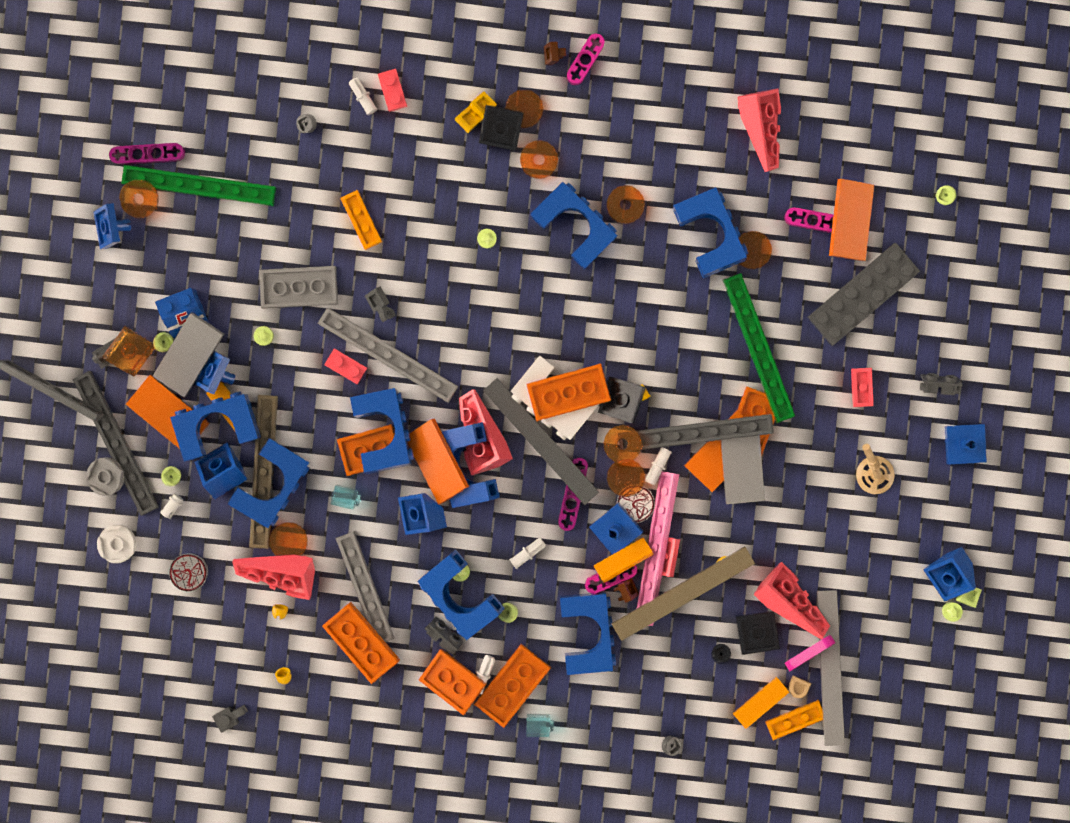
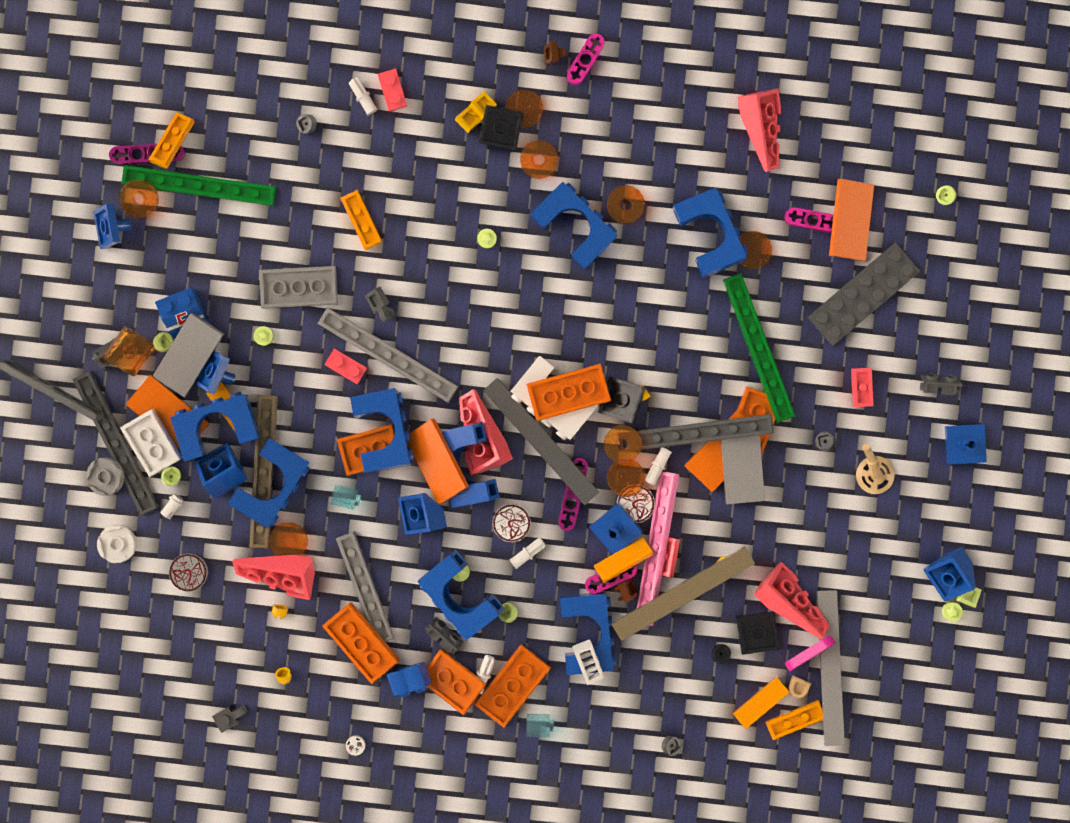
(151, 442): none -> white tile
(171, 140): none -> light orange tile
(355, 745): none -> white tile
(409, 679): none -> blue brick
(511, 523): none -> tile
(585, 650): none -> white slope
(825, 441): none -> tile

